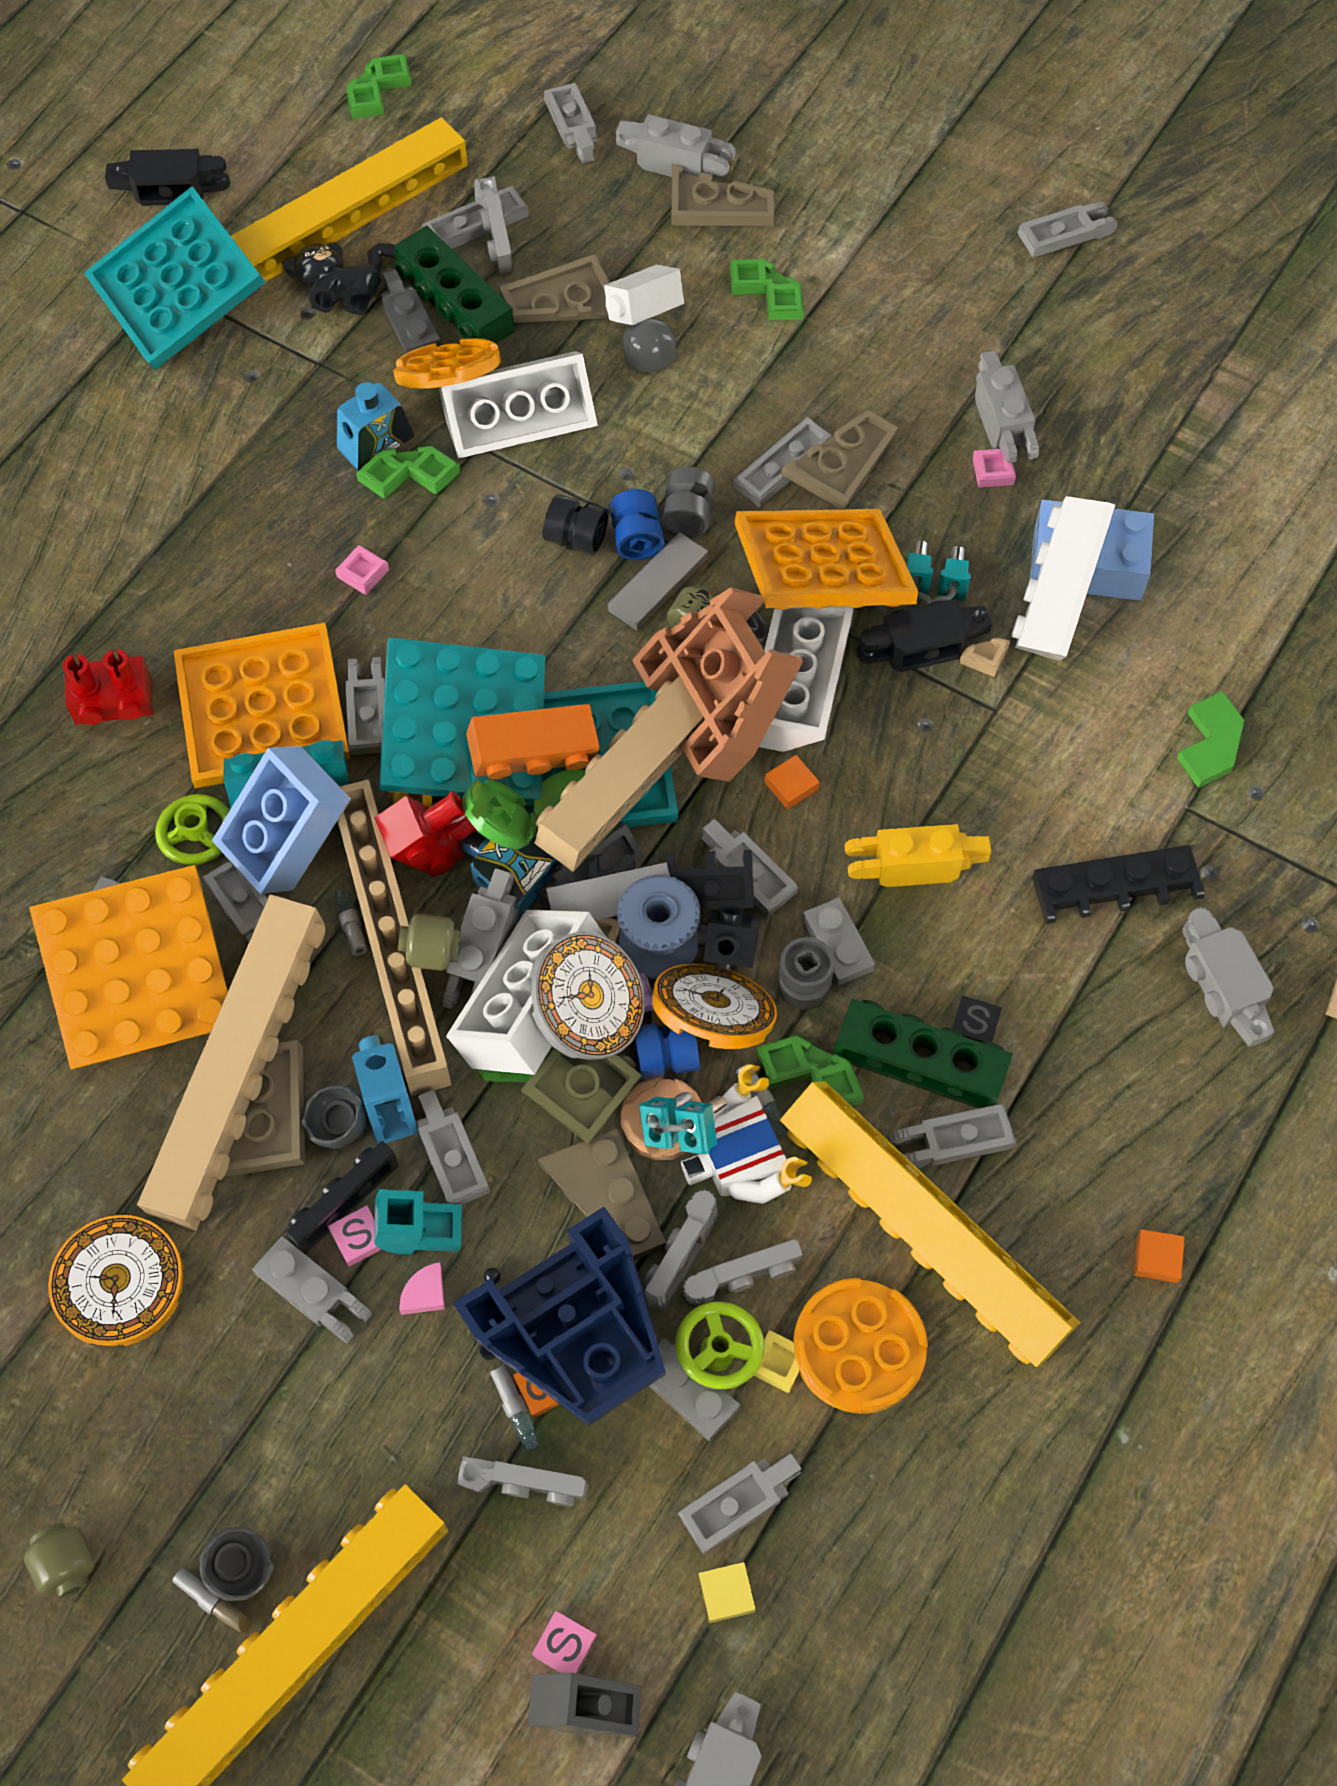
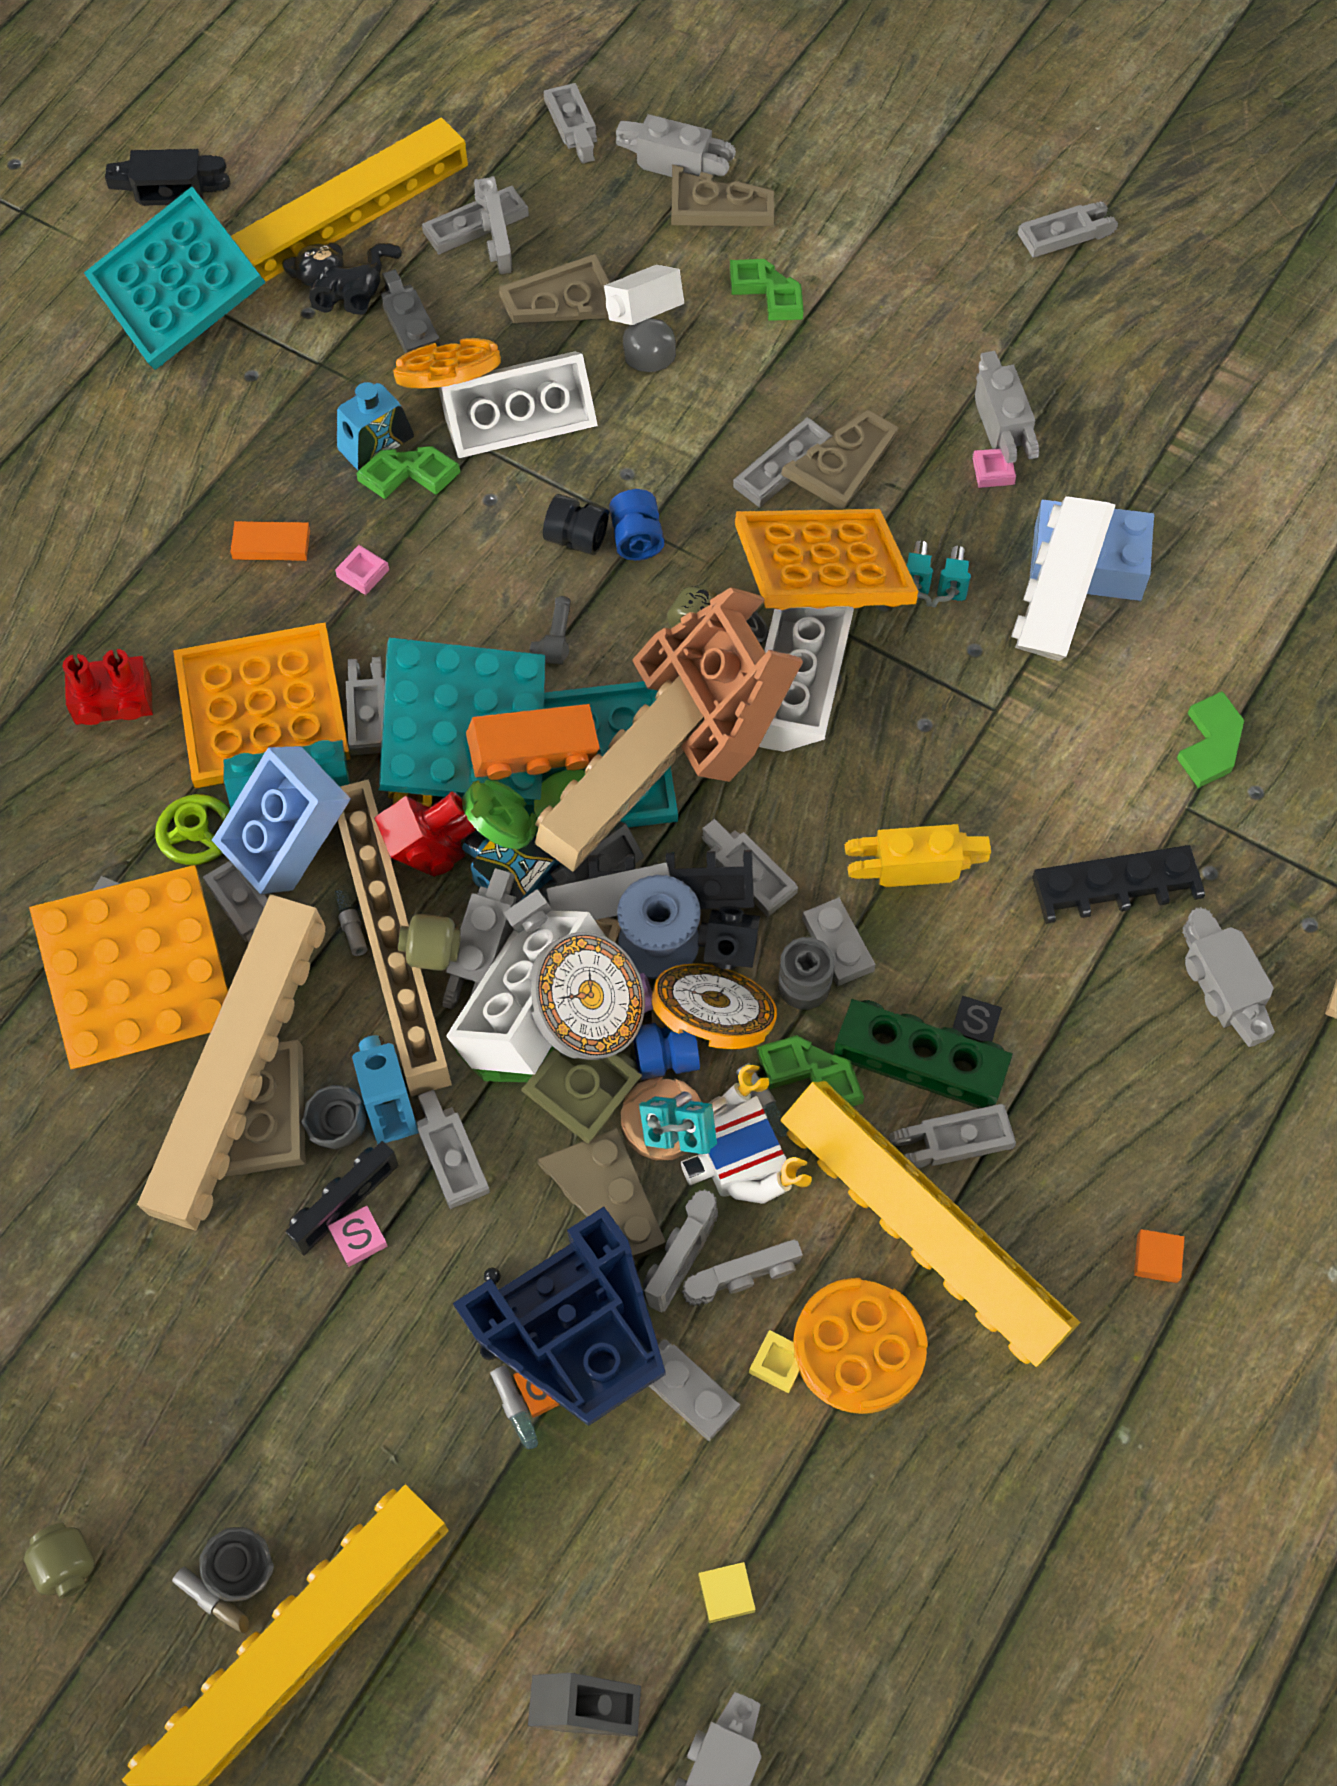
(116, 1281): tile -> none
(270, 541): none -> orange tile
(308, 1287): light grey hinge -> none
(380, 74): bright green tile -> none
(410, 1225): teal brick -> none
(423, 1291): bright pink tile -> none
(453, 287): dark green brick -> none
(519, 1480): light grey hinge -> none
(528, 912): none -> light grey plate
(555, 645): none -> dark grey piece
(564, 1644): bright pink tile -> none
(658, 581): light grey tile -> none
(688, 501): dark grey wheel -> none
(714, 1360): lime piece -> none
(738, 1502): light grey hinge -> none
(791, 782): orange tile -> none
(923, 635): black hinge -> none
(986, 655): tan tile -> none

